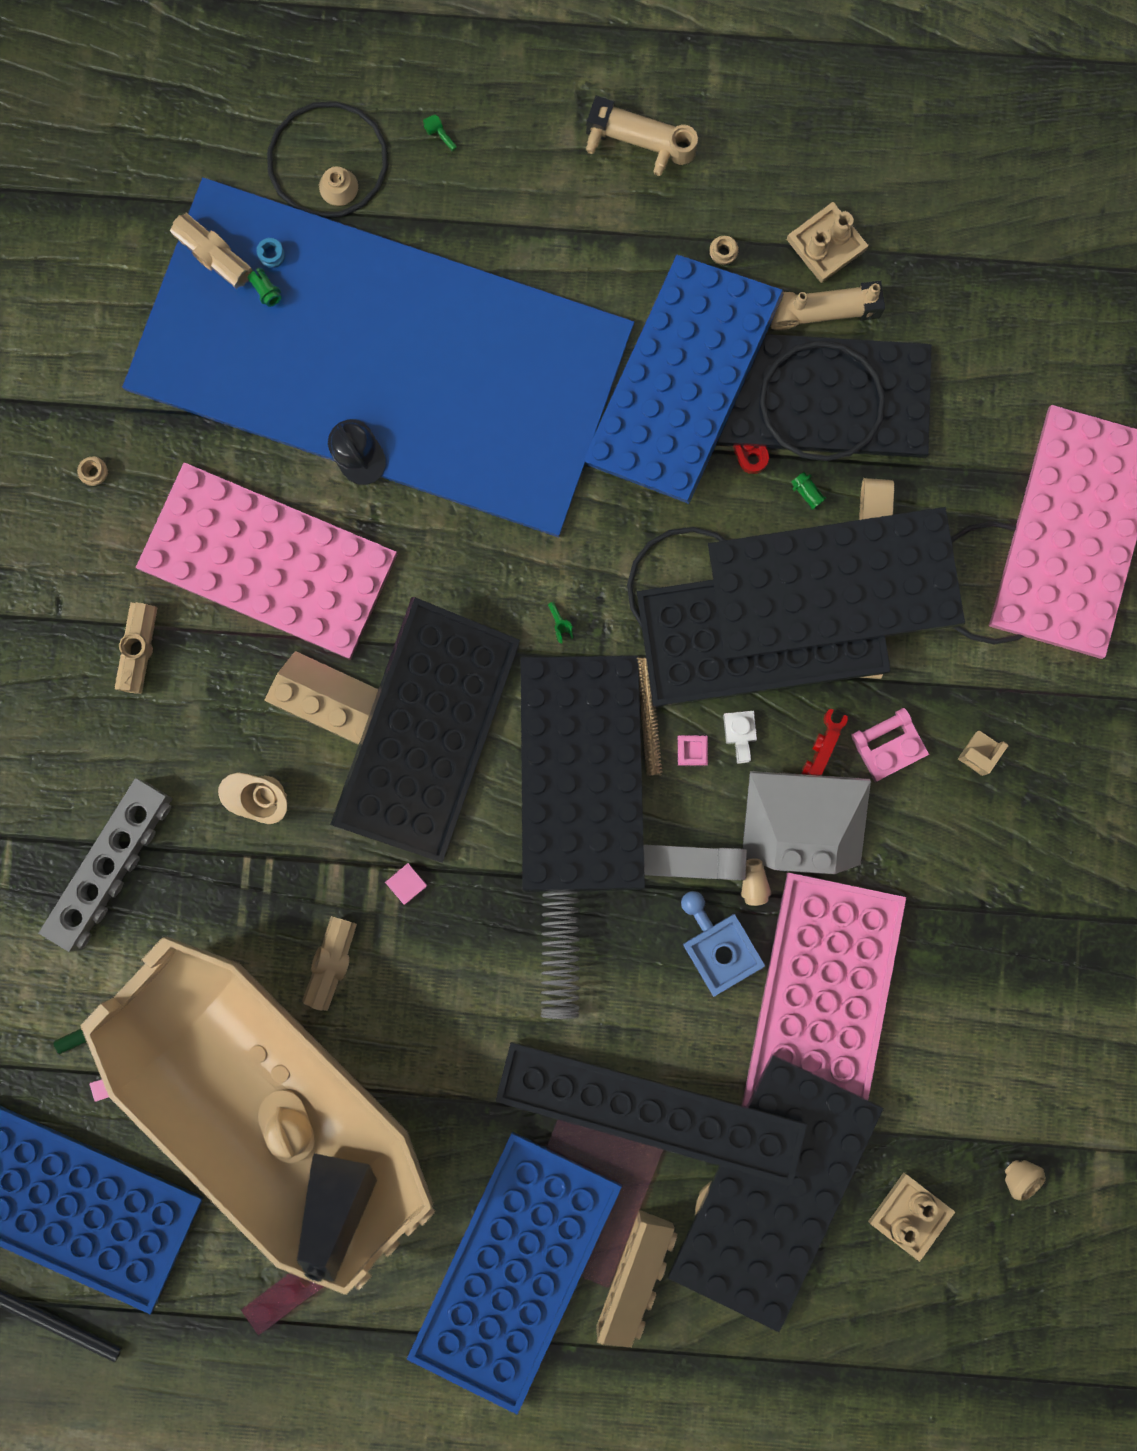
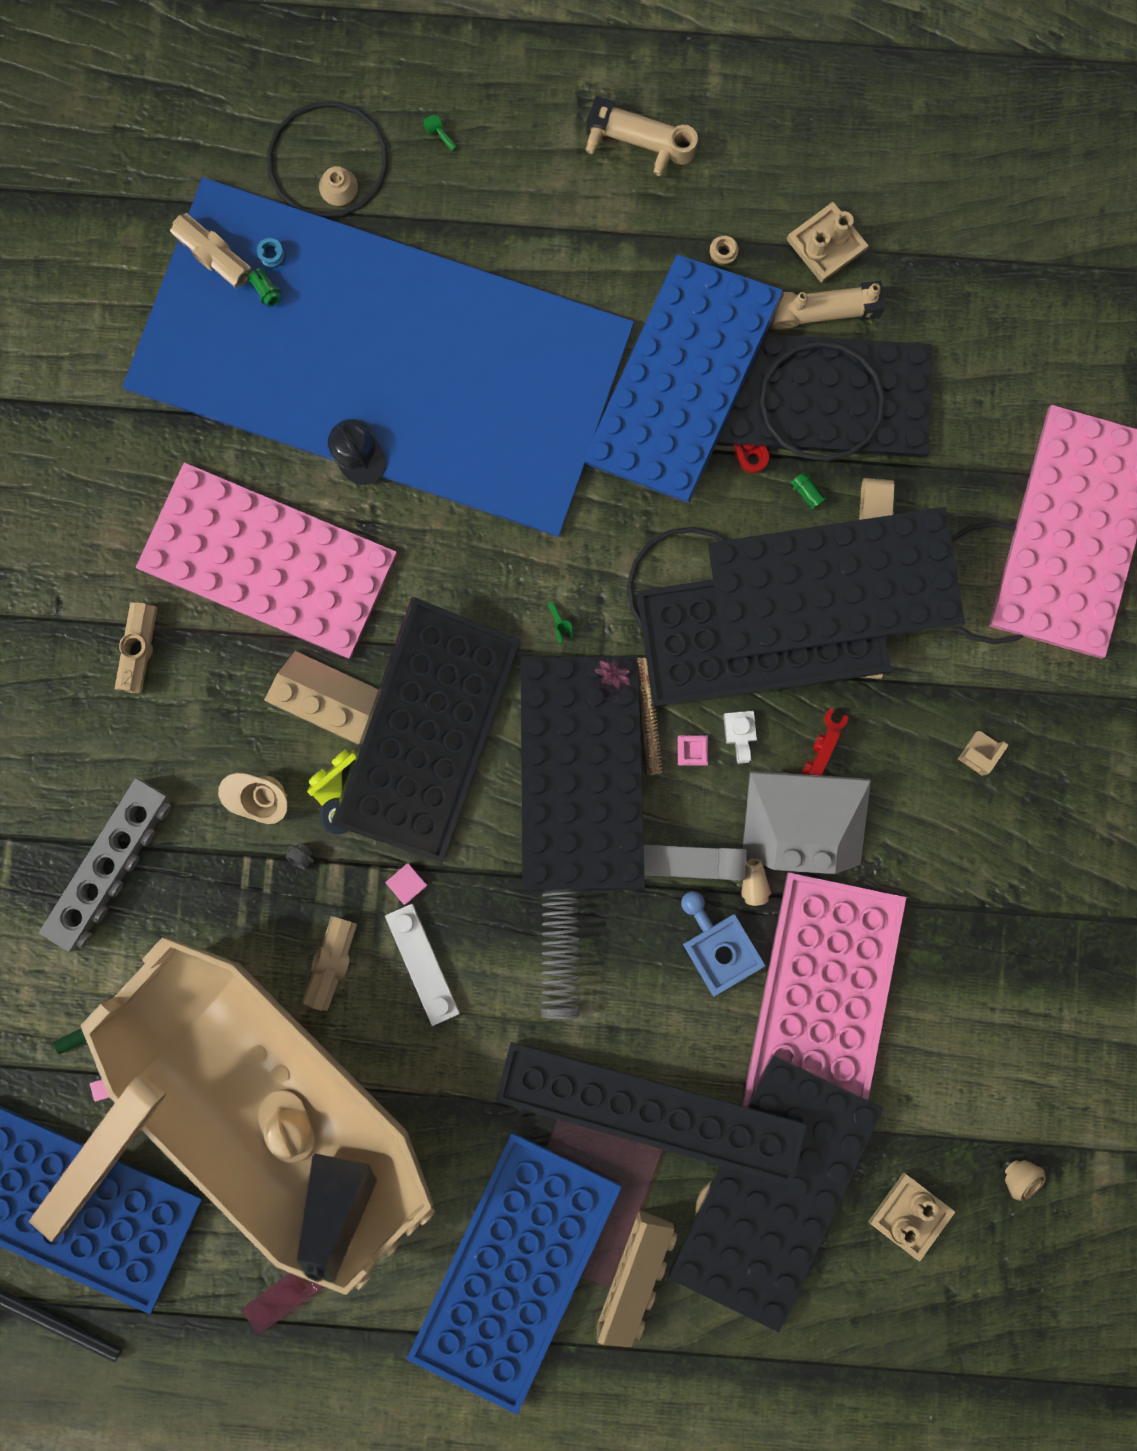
(85, 467): tan plate -> none
(97, 1157): none -> tan beam
(300, 856): none -> dark grey plate
(328, 788): none -> neon yellow plate
(422, 964): none -> white plate
(612, 674): none -> clear pink plant
(893, 754): bright pink plate -> none

